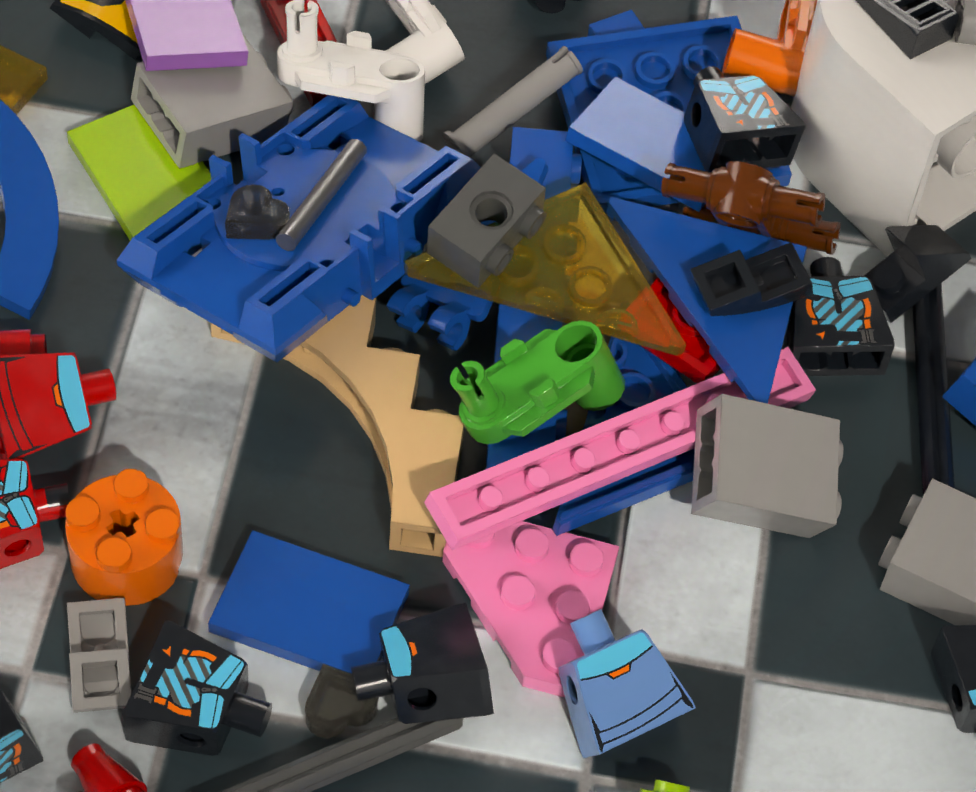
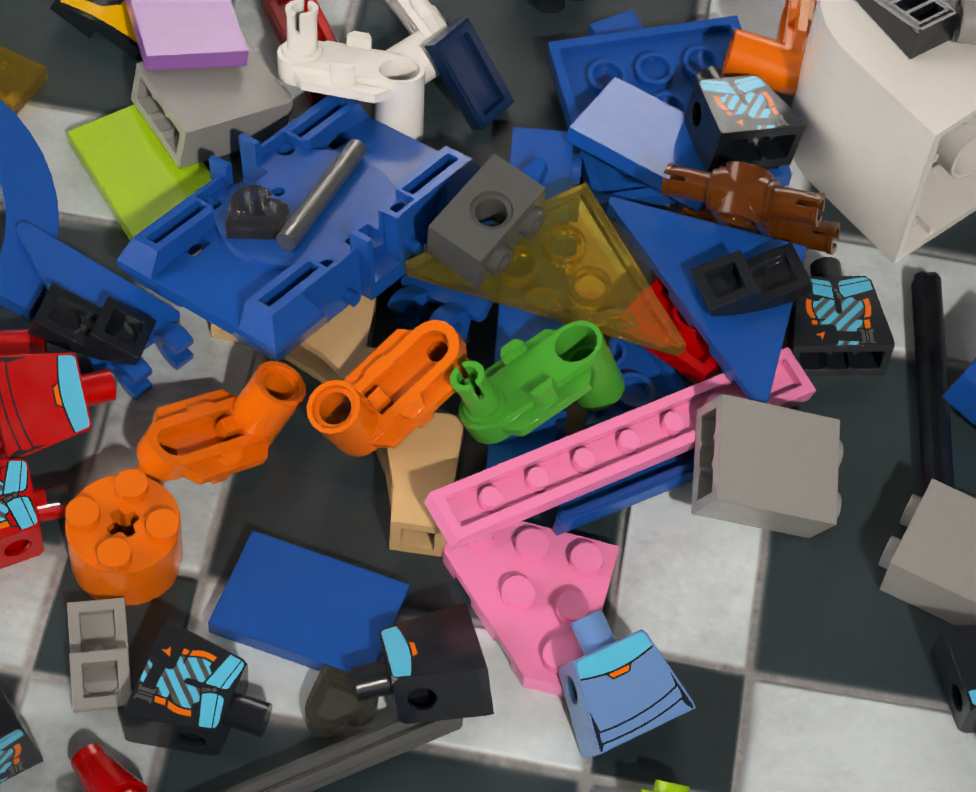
(93, 282): none -> blue flag
(104, 333): none -> black slope
(218, 431): none -> orange piece
(390, 390): none -> orange piece
(469, 73): none -> dark blue tile
(514, 103): light grey pin -> none
(919, 263): black slope -> none

